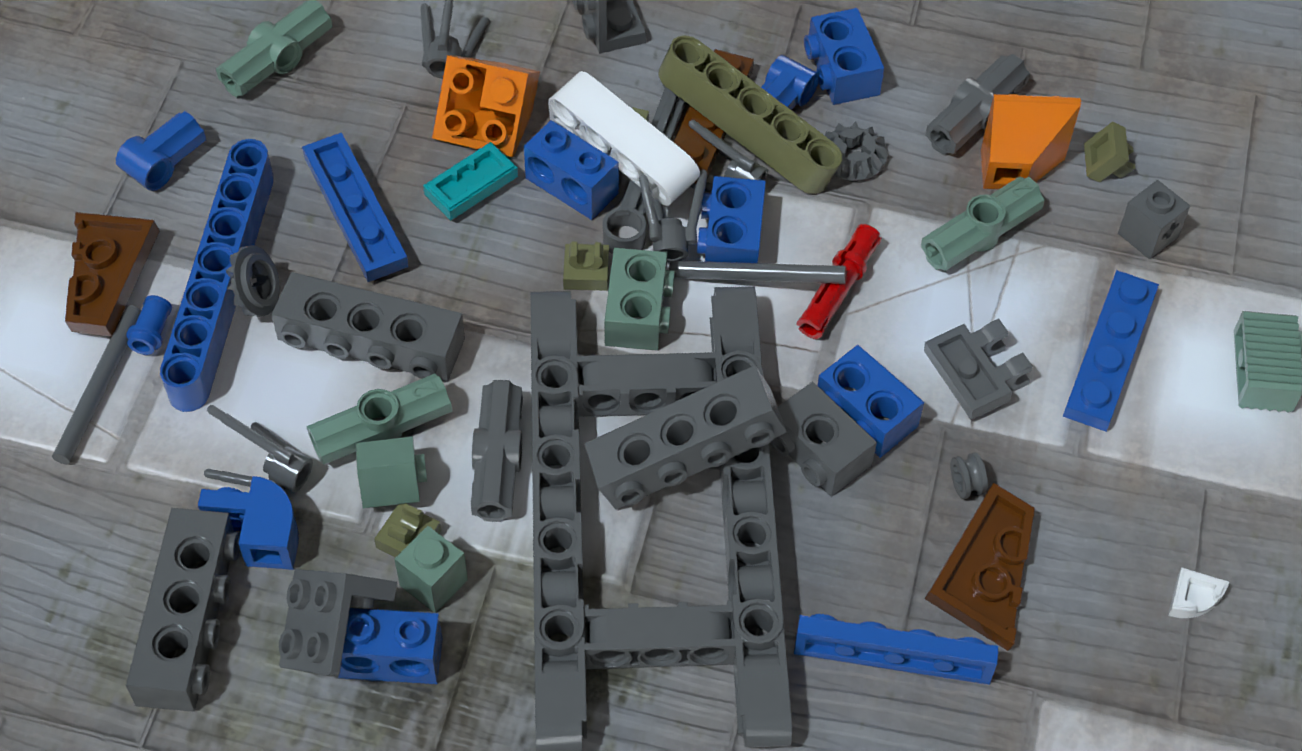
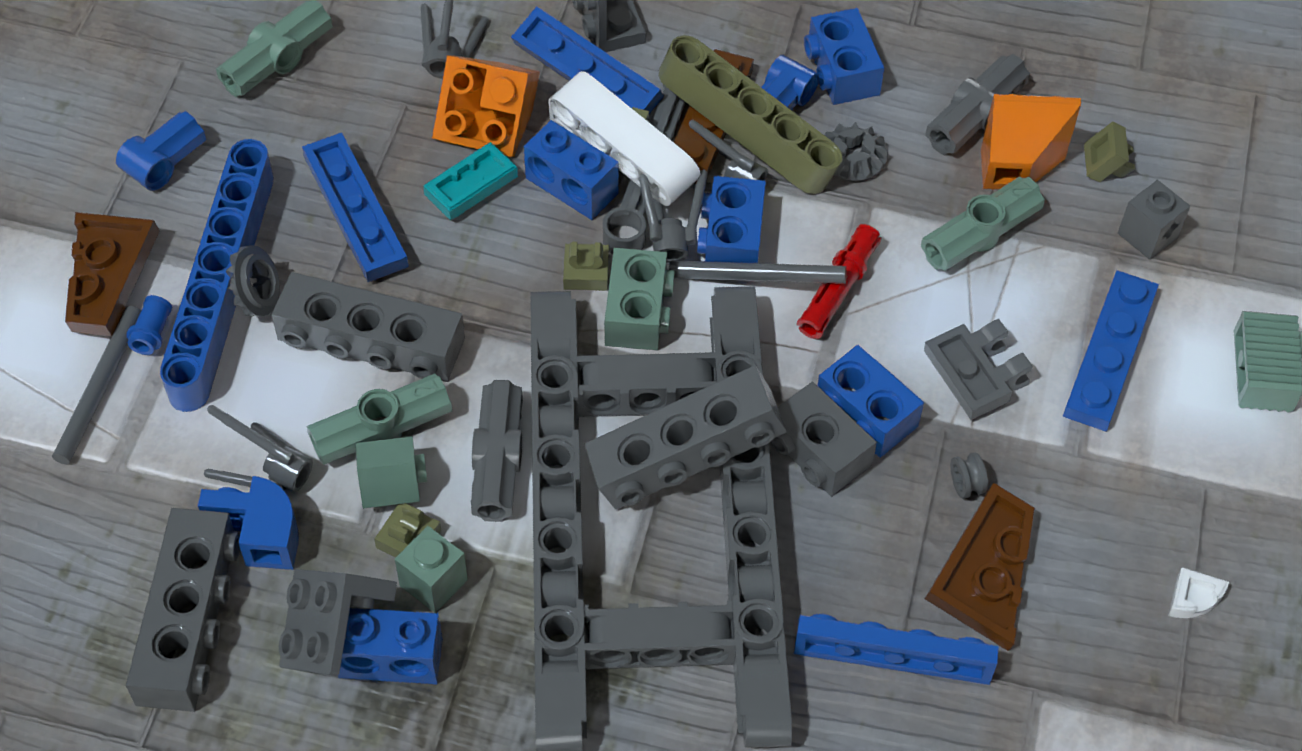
(571, 53): none -> blue plate

